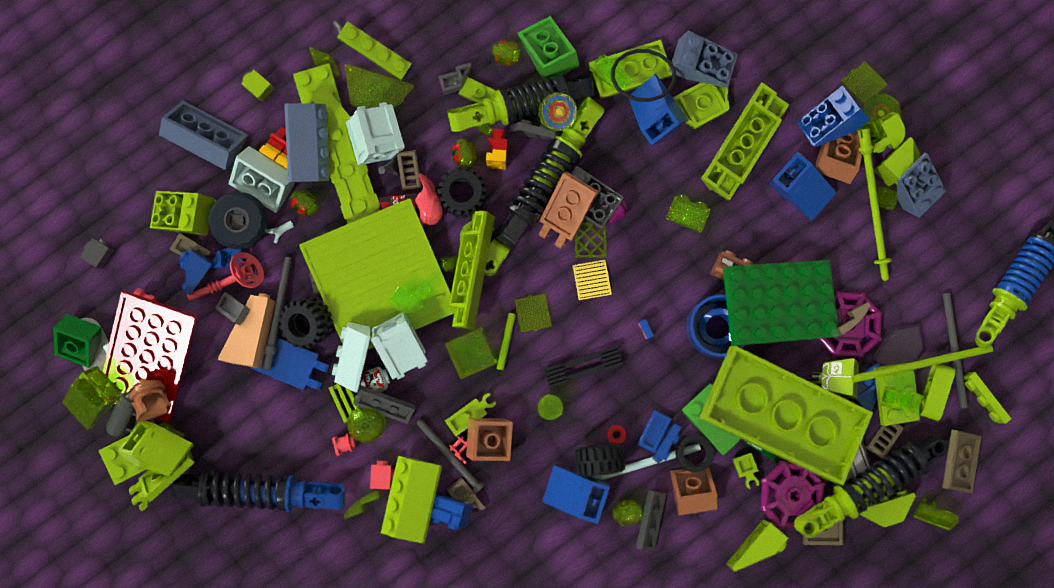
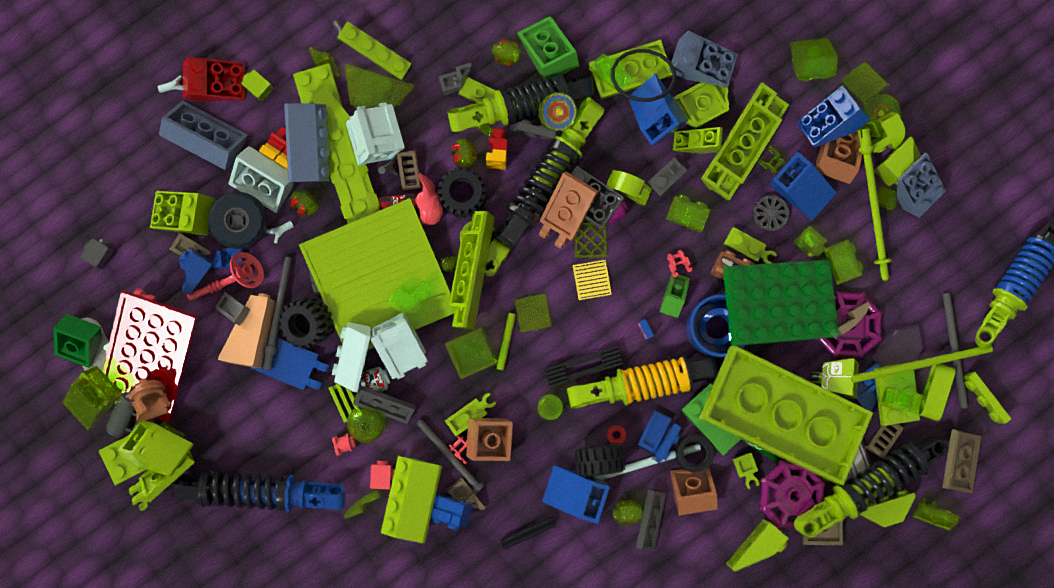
(171, 85): none -> light aqua bar
(213, 80): none -> red slope
(527, 533): none -> black axle
(629, 186): none -> lime brick
(640, 381): none -> piece
(667, 176): none -> dark grey plate
(675, 295): none -> bright green slope
(684, 260): none -> coral piece
(698, 141): none -> lime slope
(747, 246): none -> lime plate
(768, 165): none -> clear neon green piece
(770, 213): none -> dark grey wheel
(811, 242): none -> clear neon green brick
(814, 59): none -> clear neon green slope
(843, 261): none -> clear neon green brick

